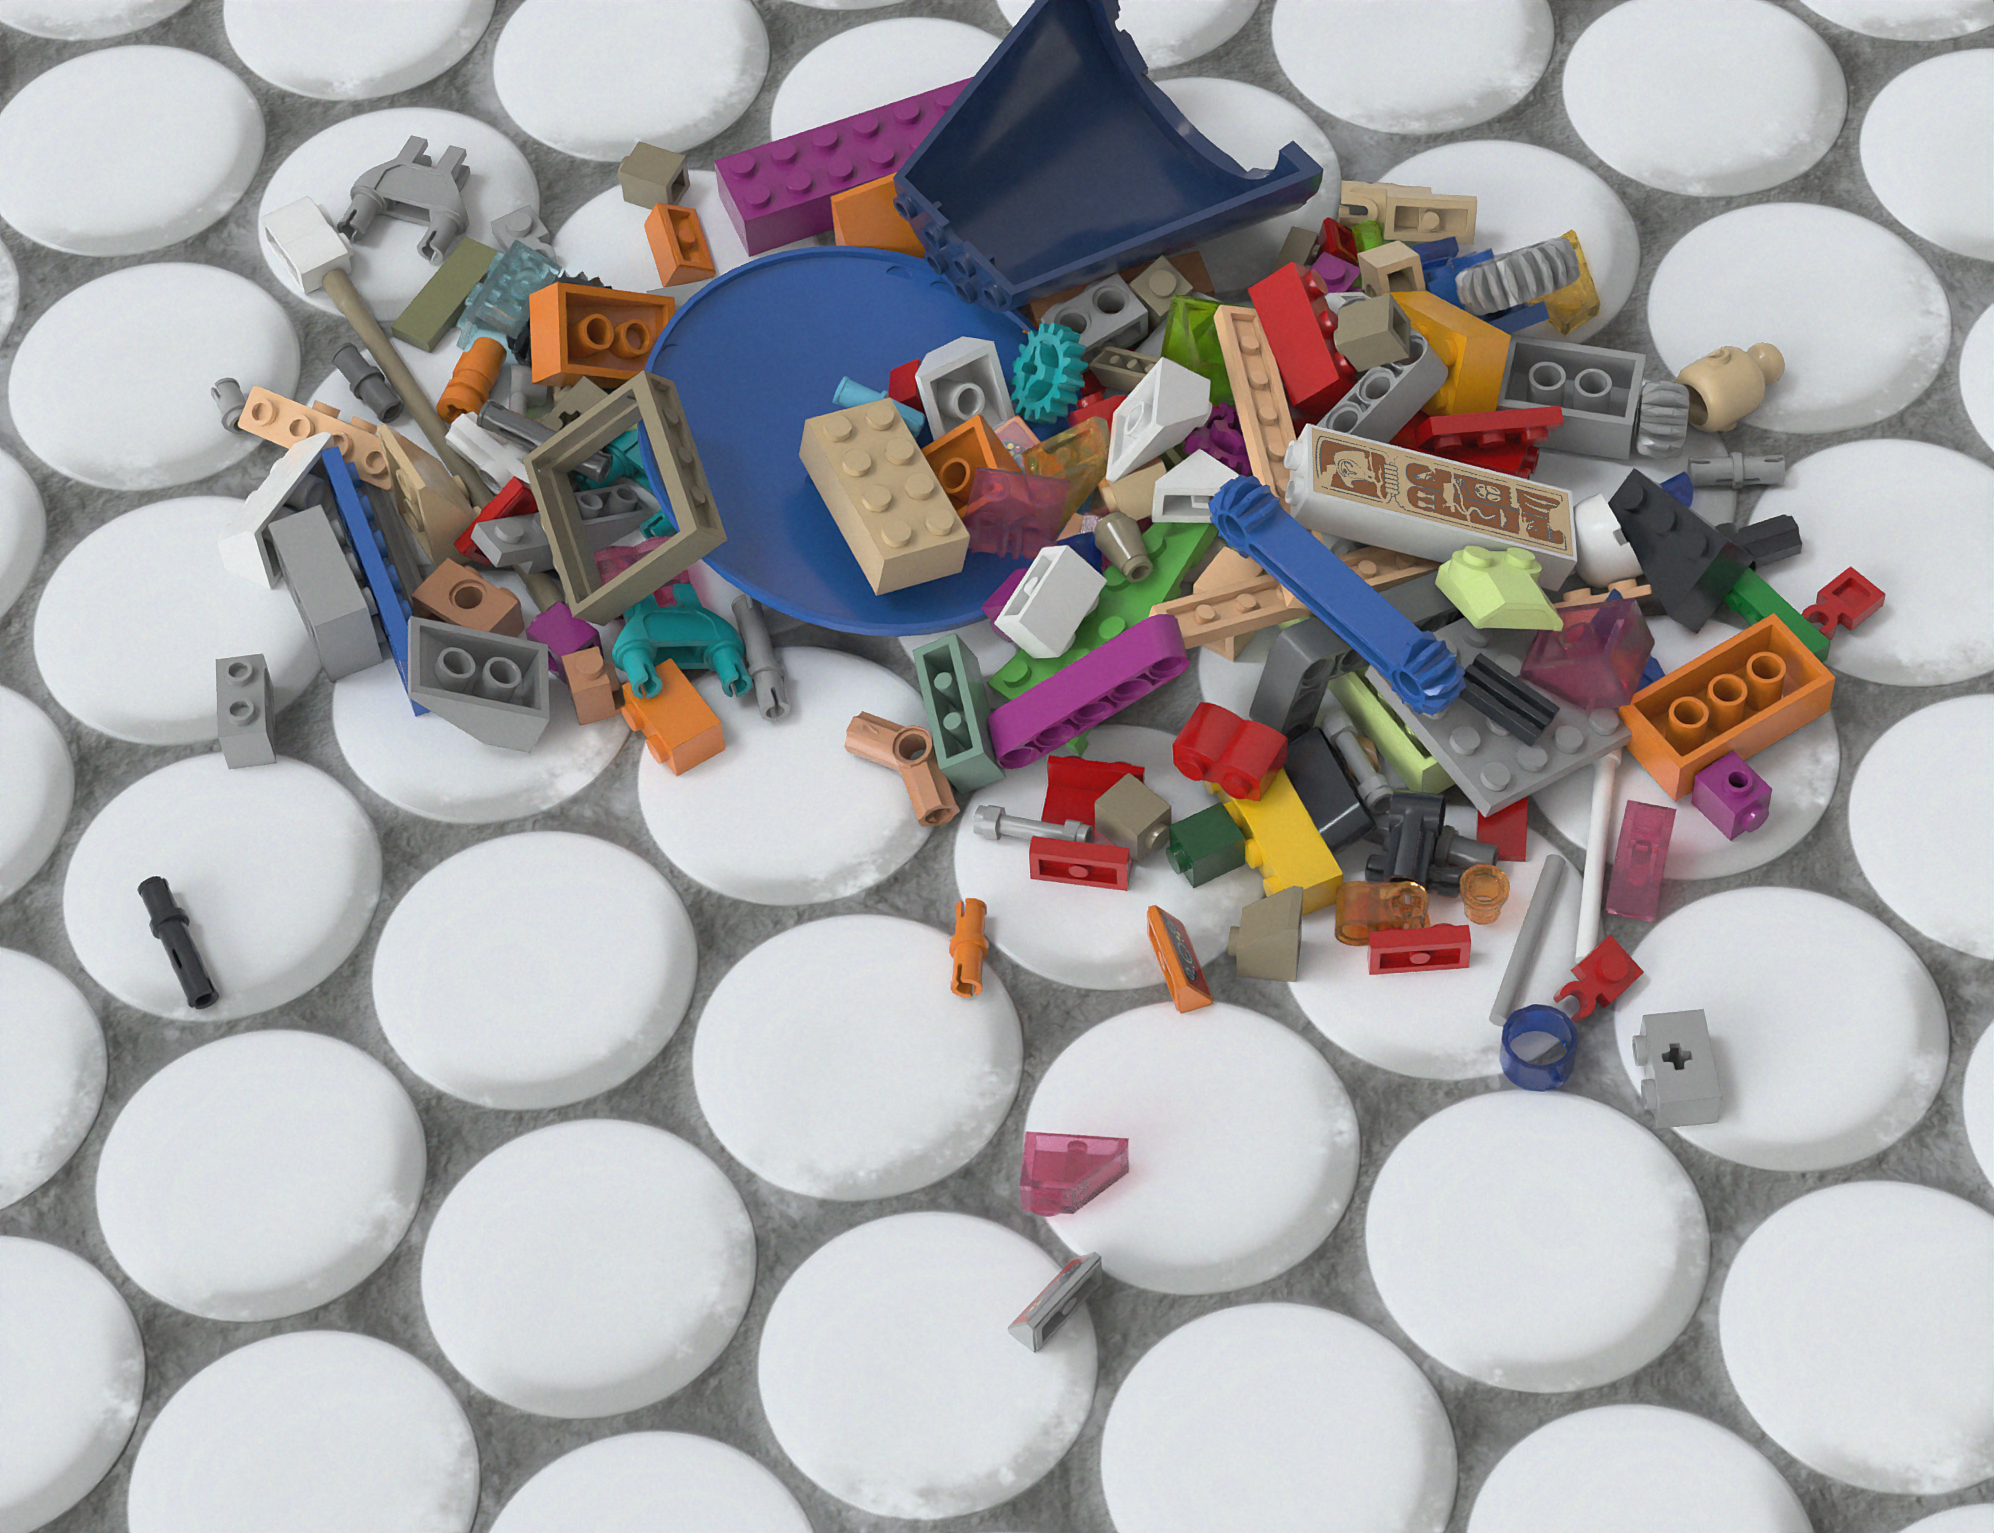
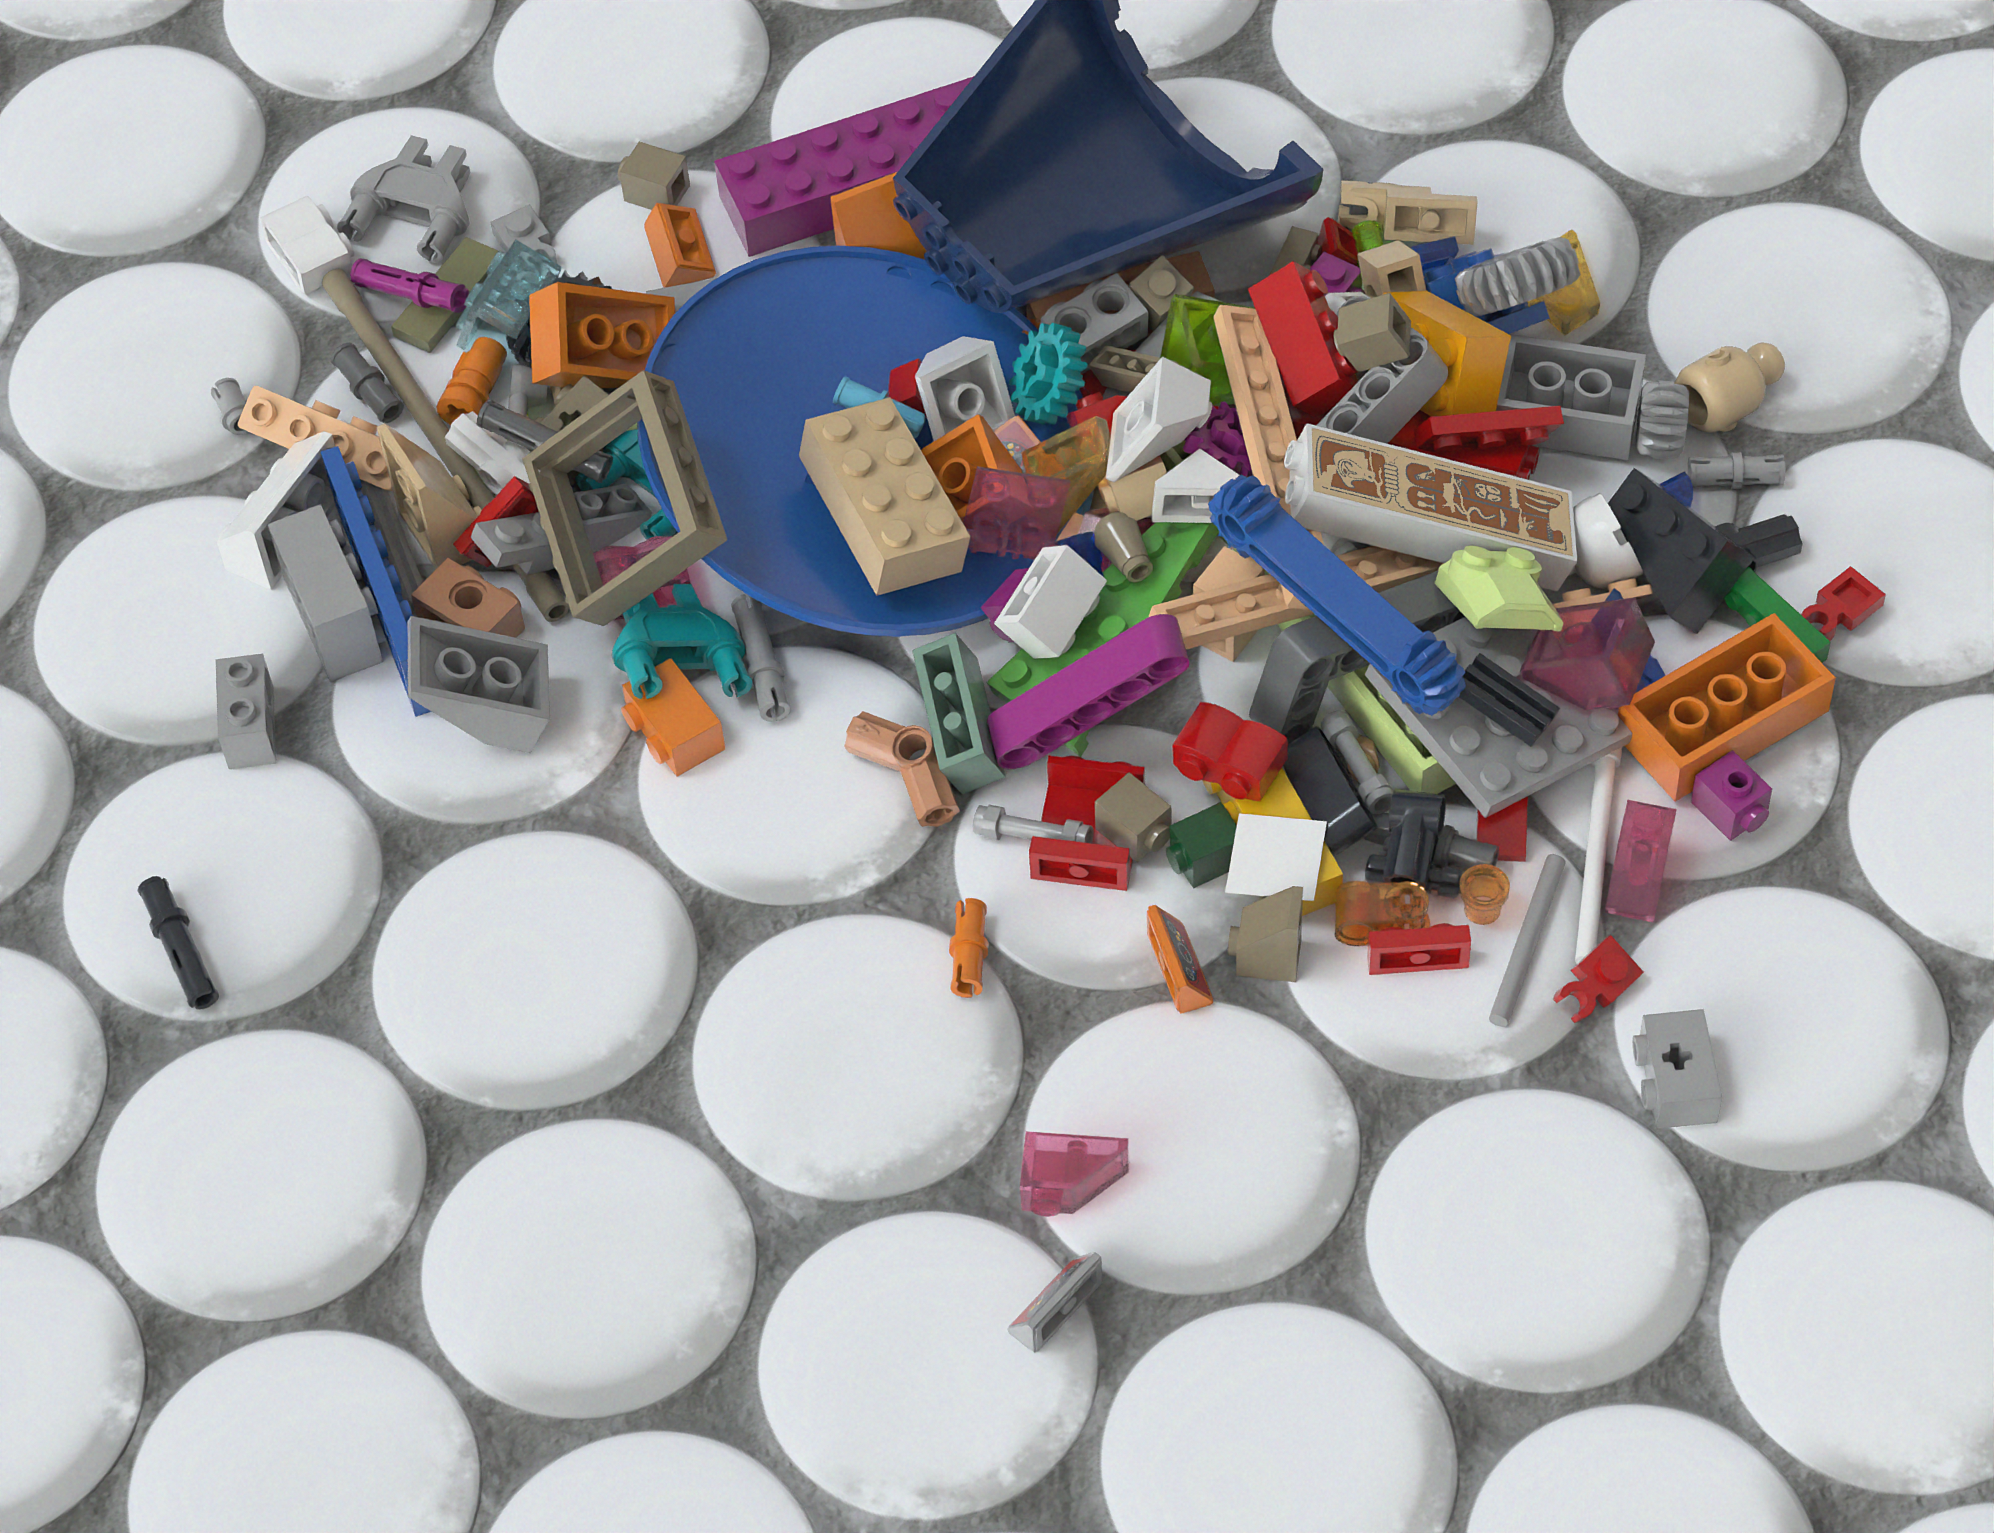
(422, 288): none -> magenta pin
(563, 635): magenta brick -> none
(592, 686): nougat brick -> none
(1275, 855): none -> white sticker
(1541, 1019): clear blue piece -> none

